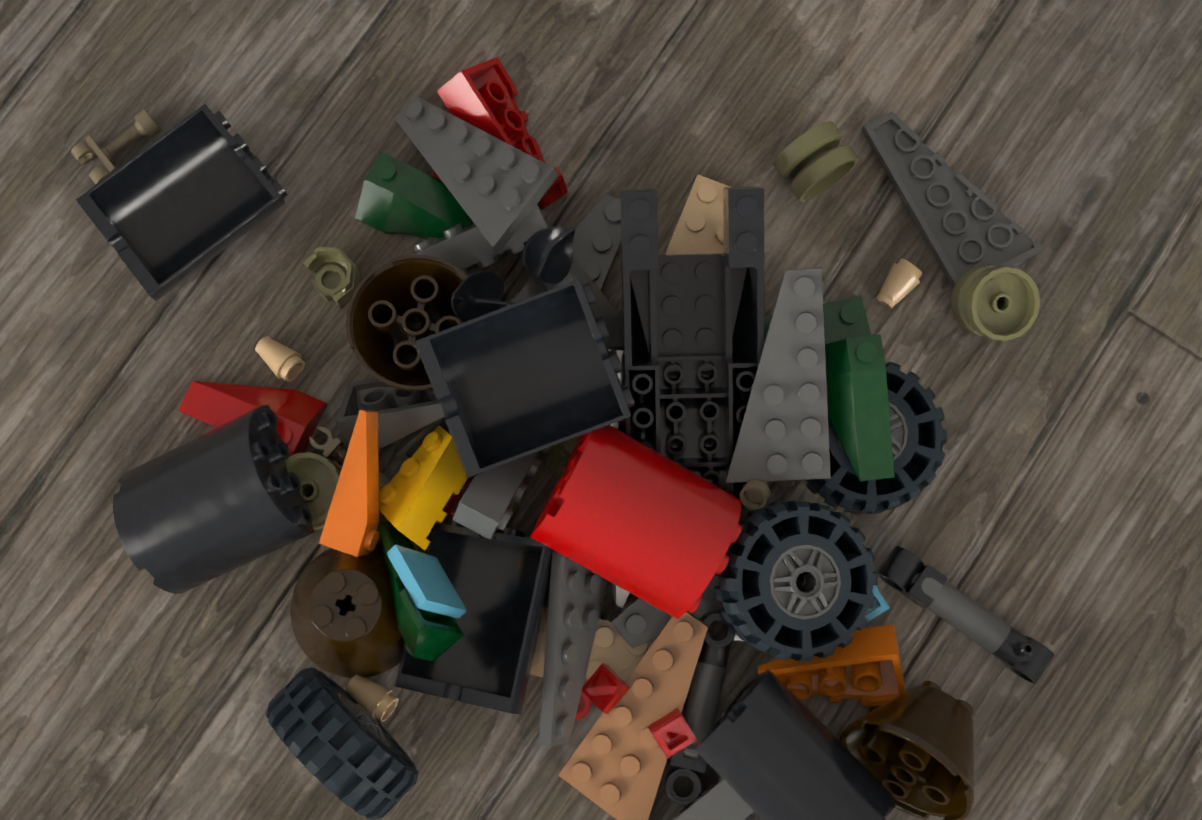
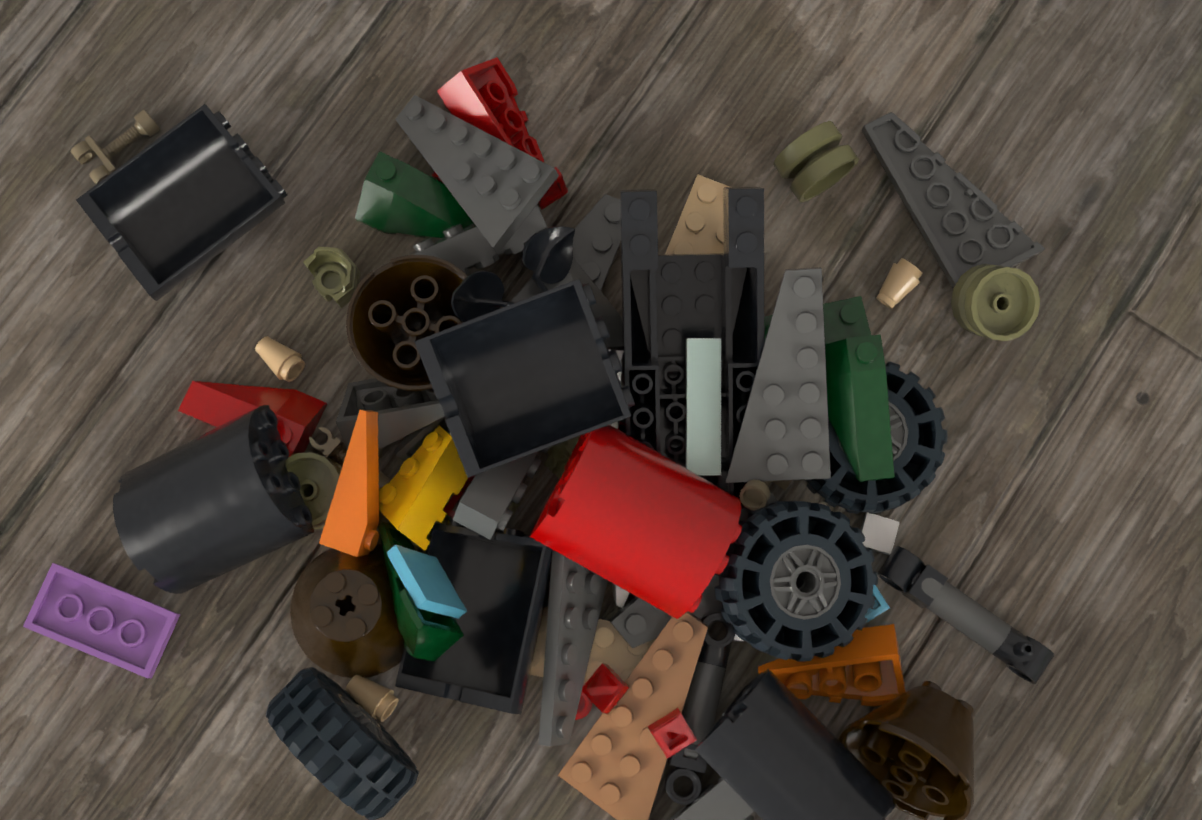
(101, 620): none -> medium lavender plate
(703, 405): none -> light aqua tile
(879, 533): none -> white tile

